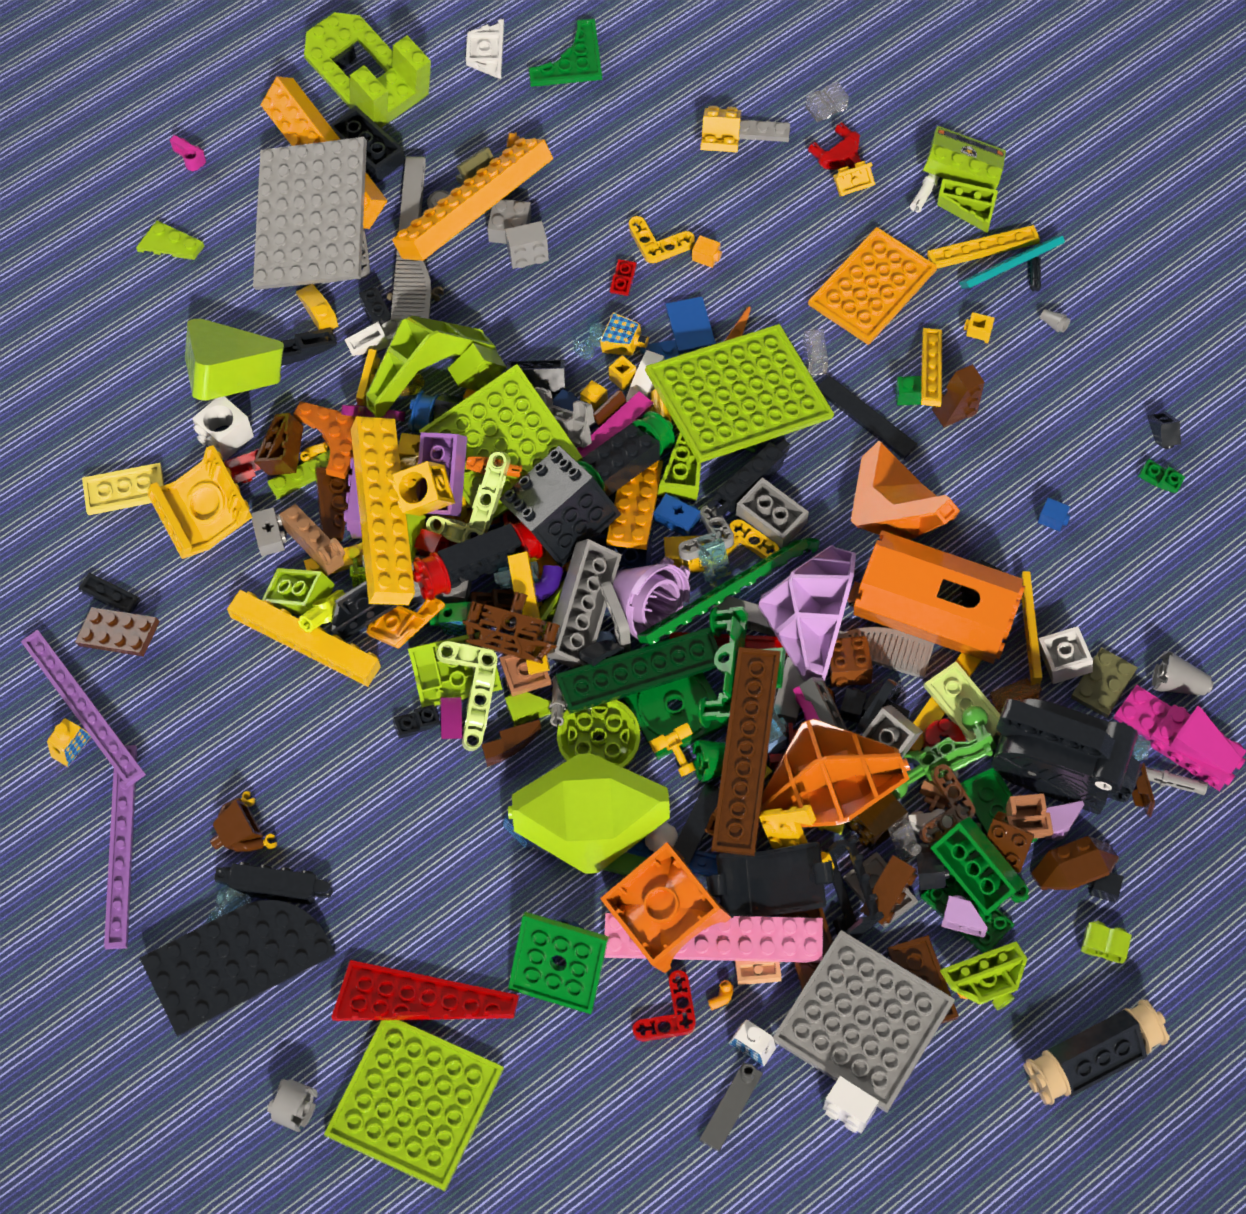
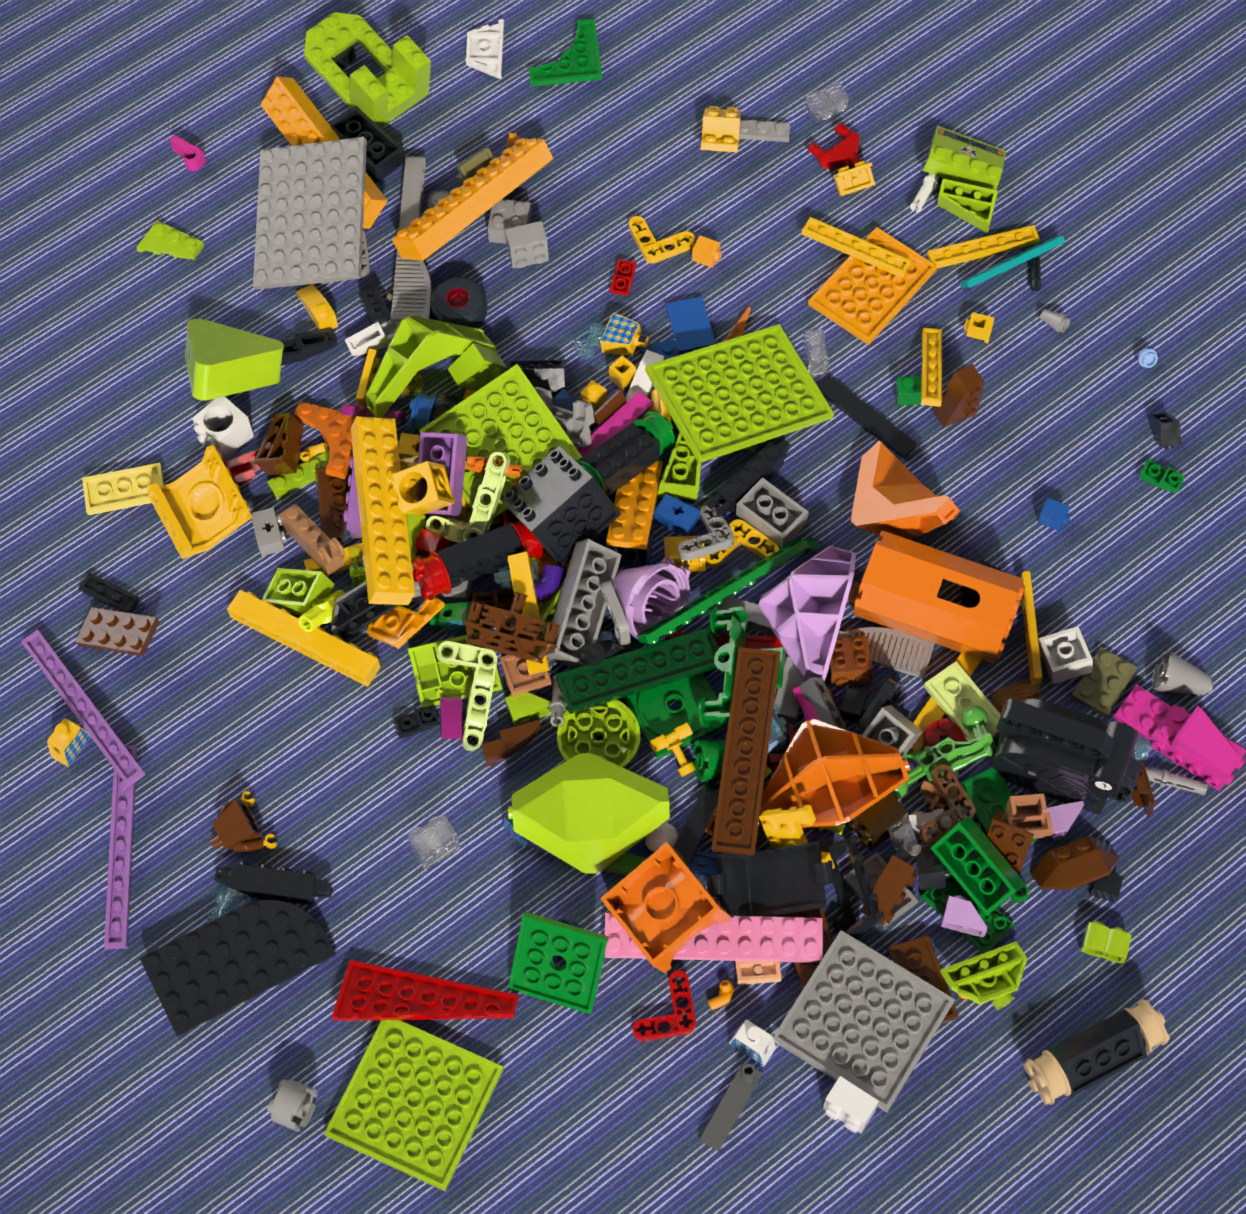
(433, 841): none -> clear brick
(459, 302): none -> black wheel
(714, 561): clear light blue bracket -> none
(856, 247): none -> yellow tile
(1147, 358): none -> light blue plate

